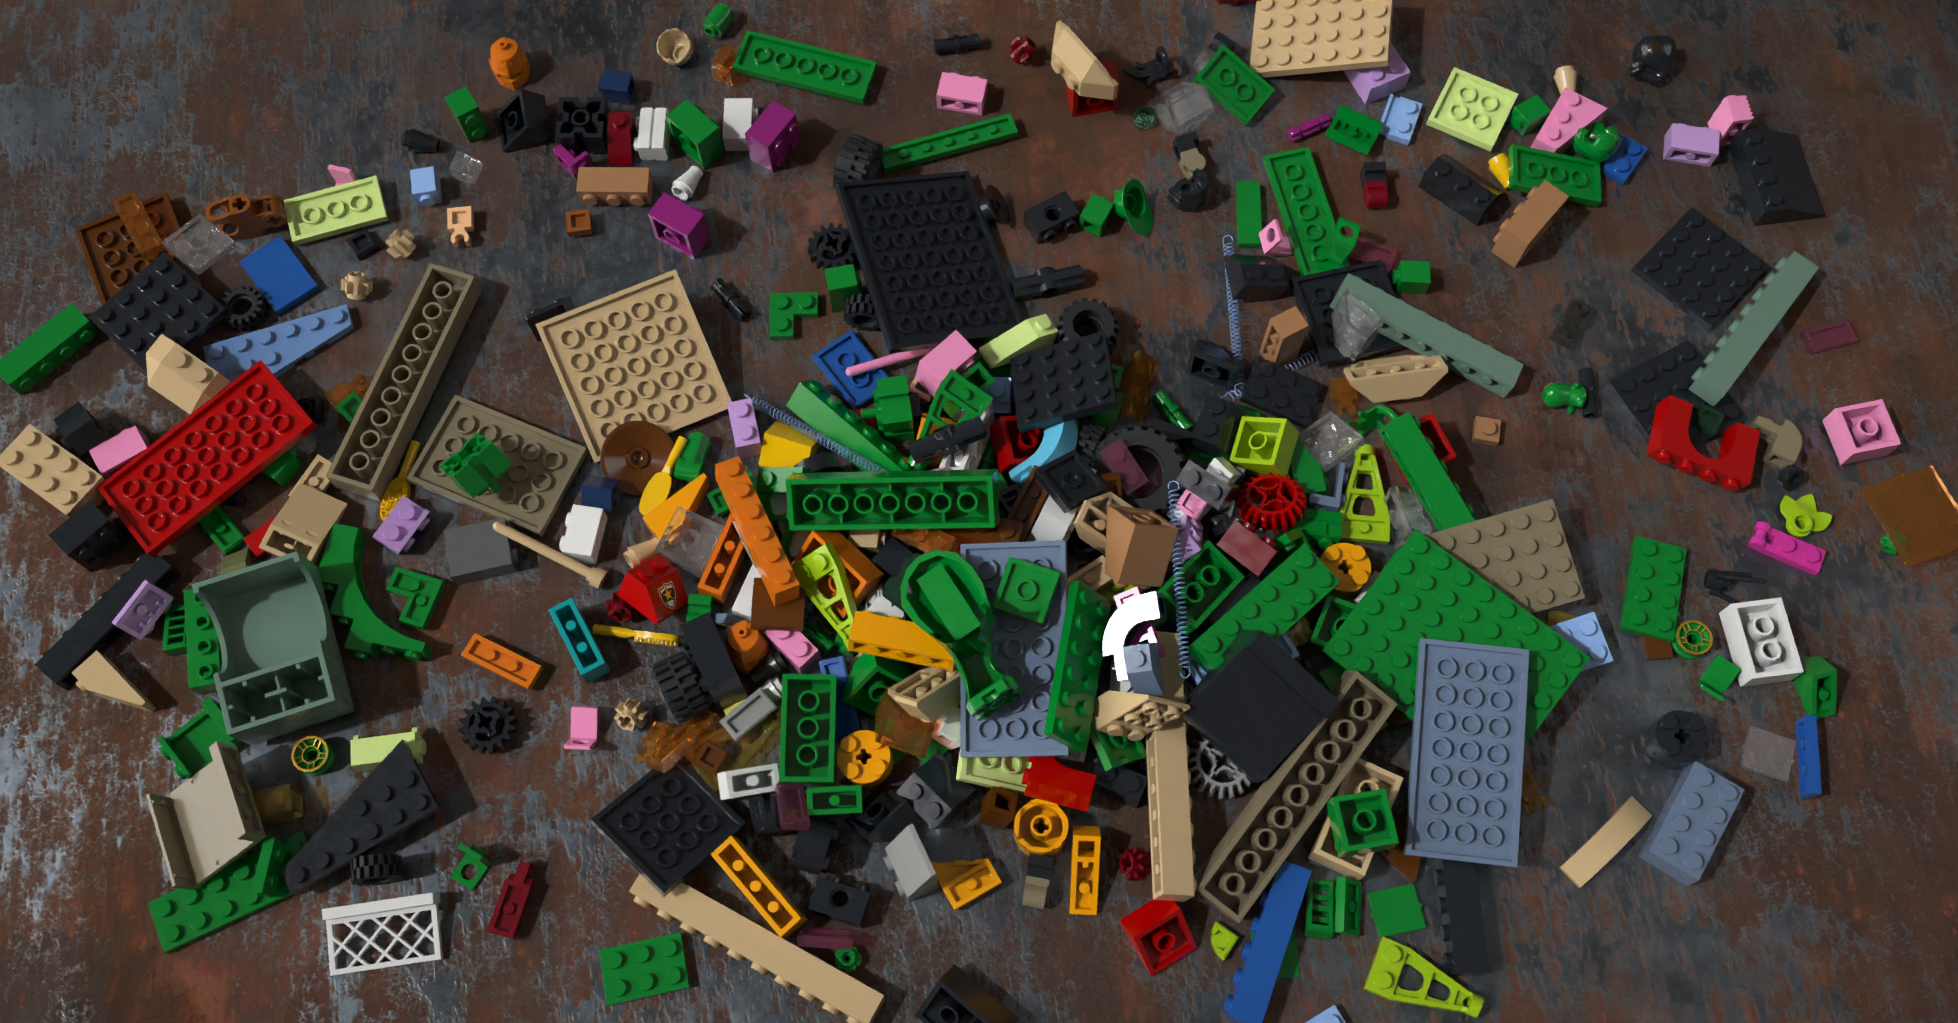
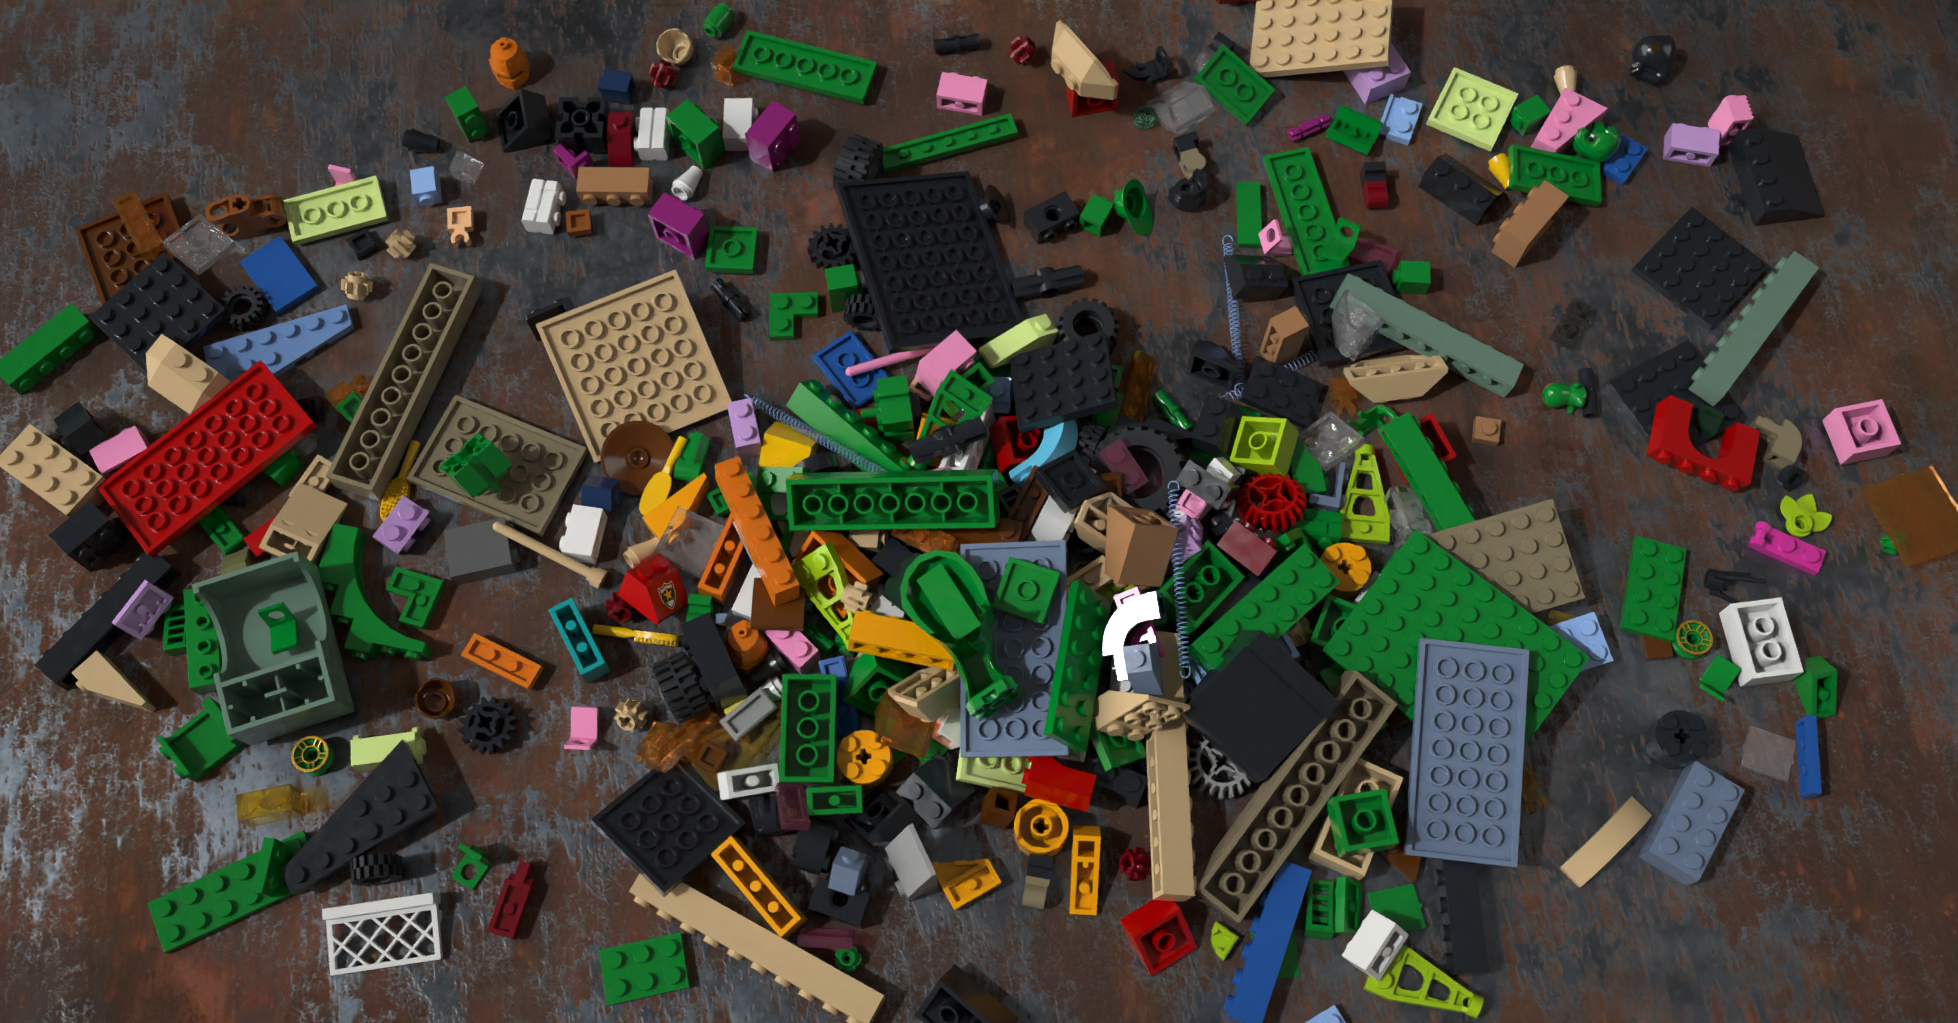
(207, 820): dark tan panel -> none
(282, 630): none -> green bracket
(435, 698): none -> reddish brown hair
(543, 206): none -> white brick
(663, 74): none -> dark red gear
(731, 249): none -> green plate
(848, 870): none -> sand blue slope
(856, 597): none -> tan gear
(1375, 945): none -> white brick
(1828, 337): clear pink tile -> none

